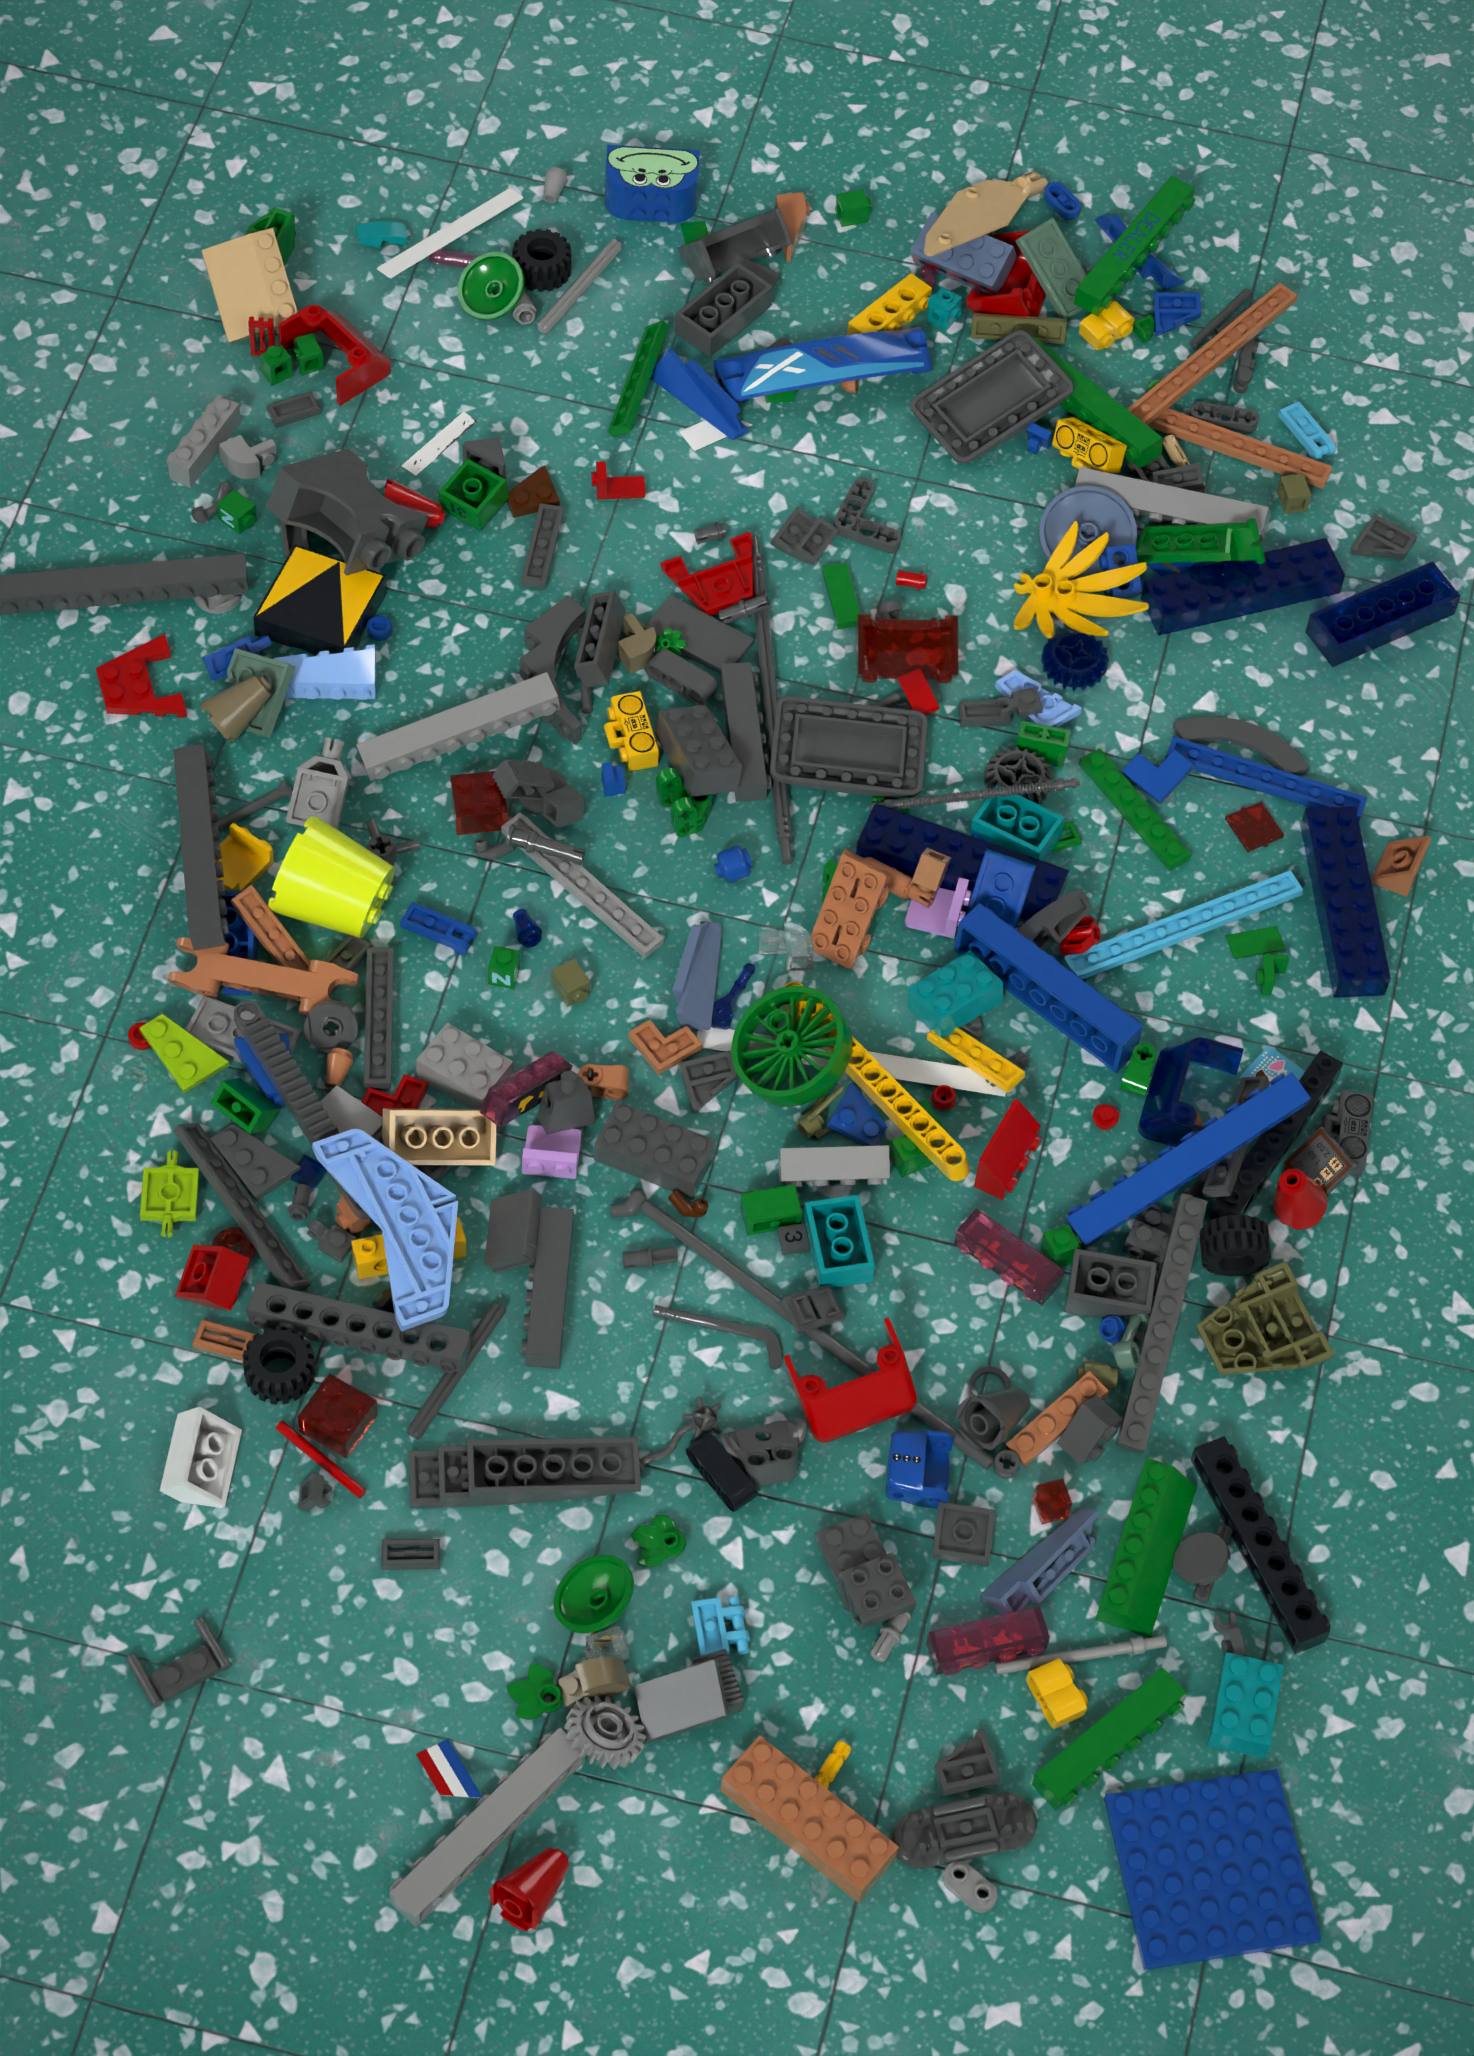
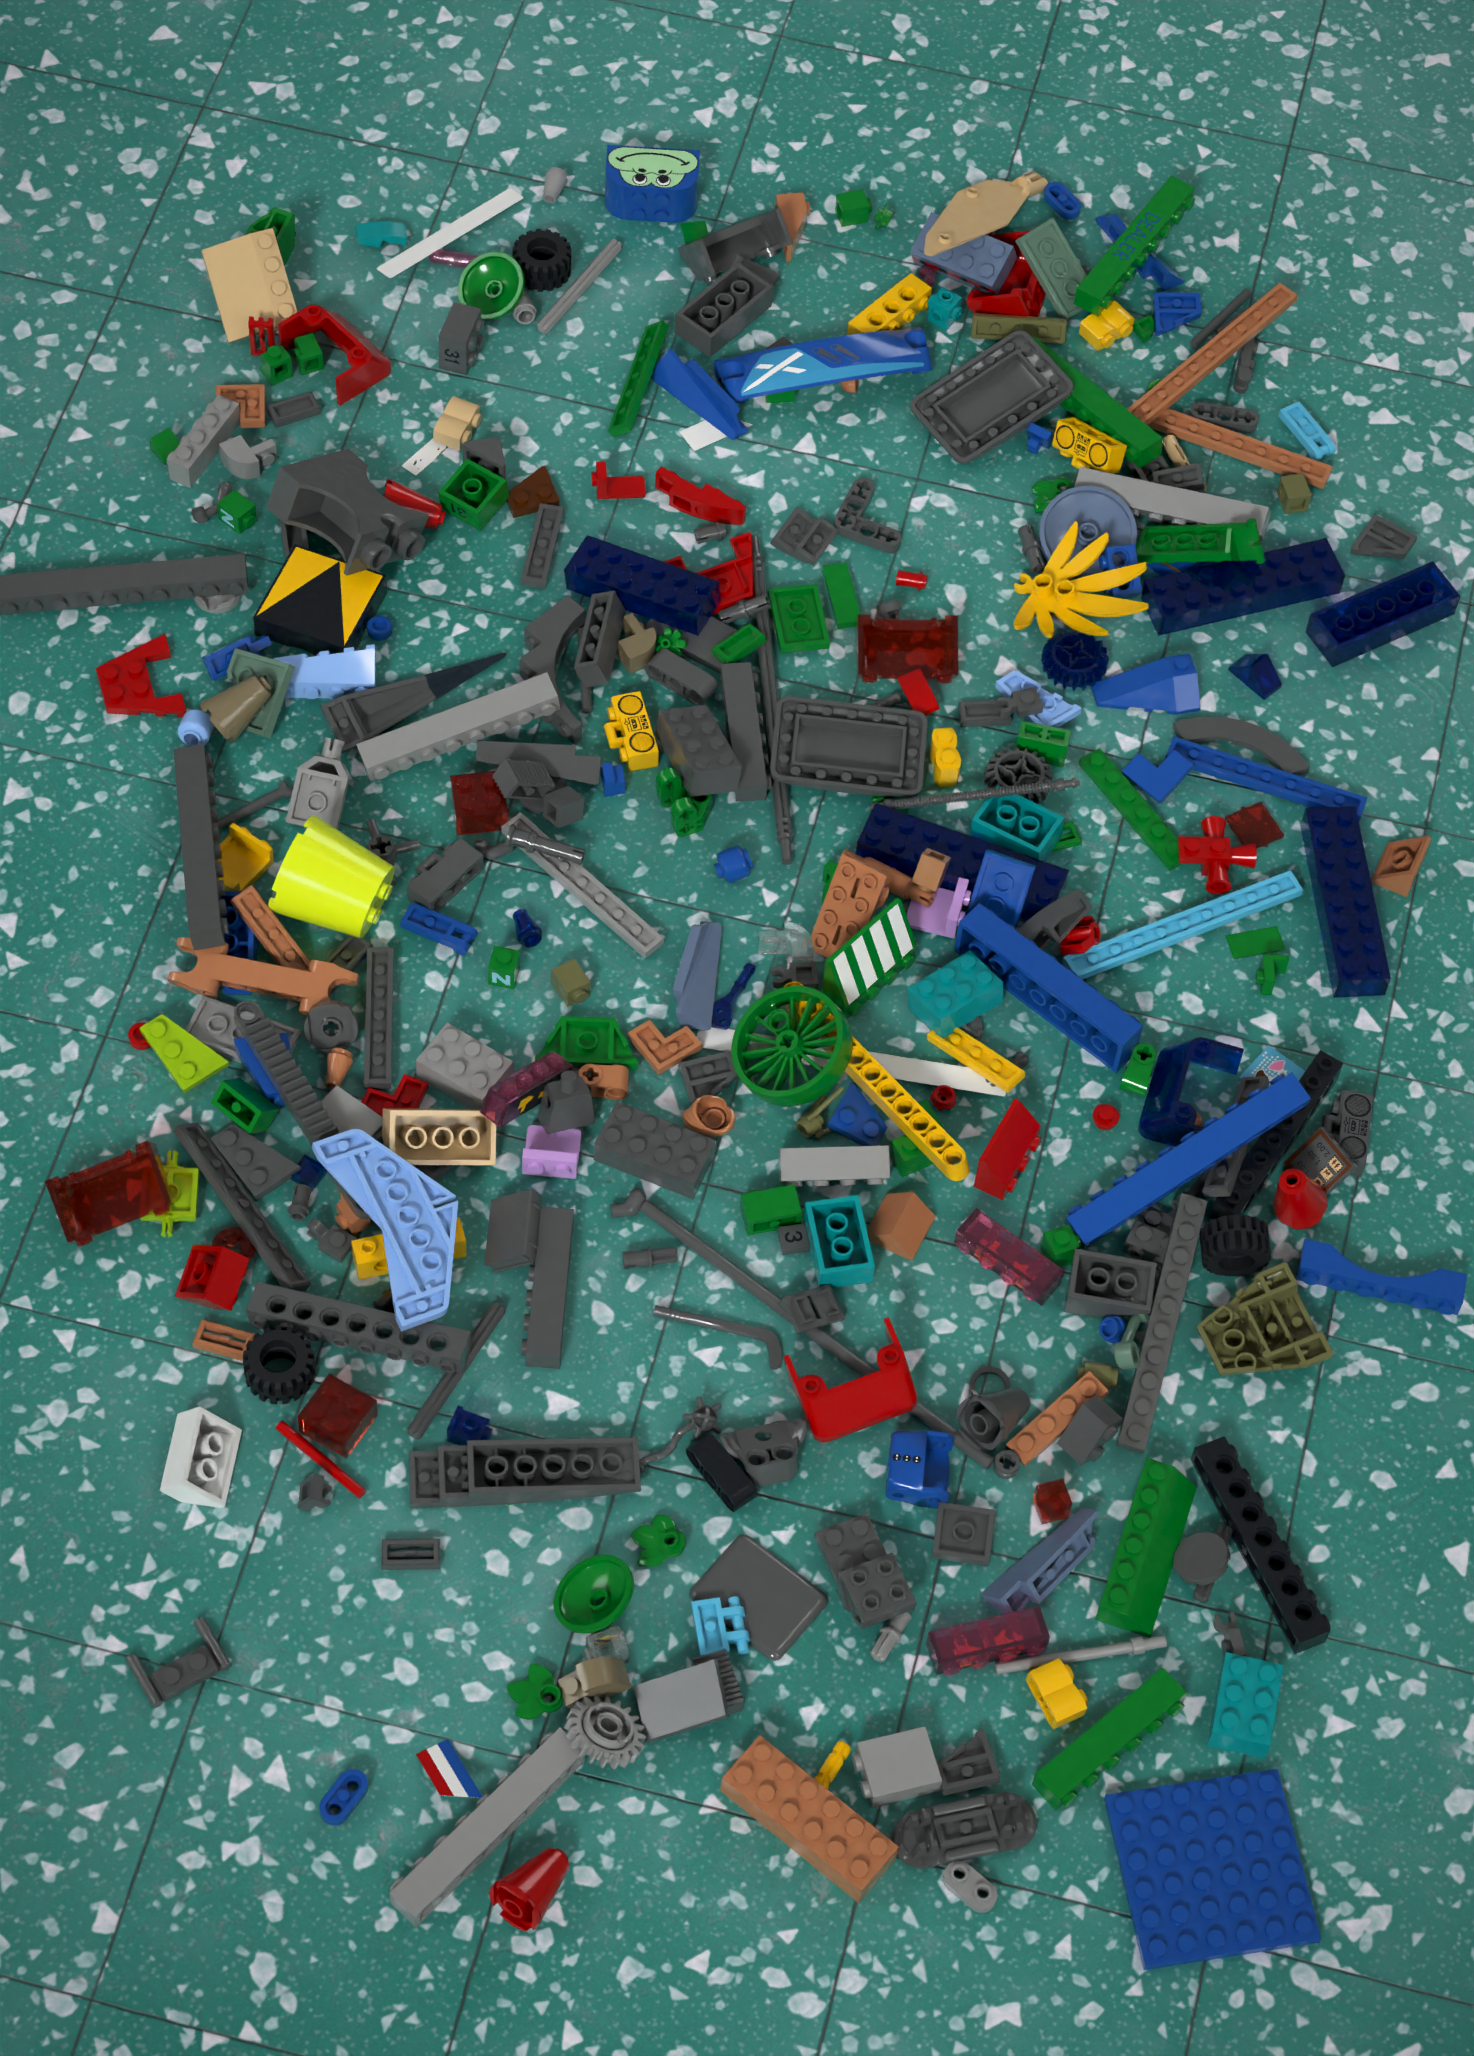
(111, 1194): none -> clear red windscreen
(163, 444): none -> green slope
(195, 728): none -> light blue head
(250, 400): none -> nougat plate
(342, 1798): none -> blue plate
(375, 710): none -> dark grey plate
(446, 876): none -> dark grey piece
(457, 423): none -> tan brick
(458, 1432): none -> clear blue brick
(460, 338): none -> dark grey brick
(557, 759): none -> dark grey wedge
(589, 1042): none -> green wing
(643, 584): none -> clear blue brick
(688, 1209): reddish brown arm -> none
(702, 503): none -> red slope
(709, 1116): none -> nougat hair
(739, 644): none -> green tile
(774, 1596): none -> dark grey piece
(798, 618): none -> green plate
(798, 972): none -> dark grey plate
(870, 960): none -> slope
(883, 216): none -> green plate
(897, 1767): none -> light grey brick
(901, 1224): none -> nougat slope
(945, 757): none -> yellow brick
(1031, 549): none -> dark grey pin
(1047, 491): none -> green plate
(1159, 685): none -> blue wedge
(1215, 854): none -> red brick
(1257, 673): none -> clear blue slope
(1326, 1266): none -> blue arch

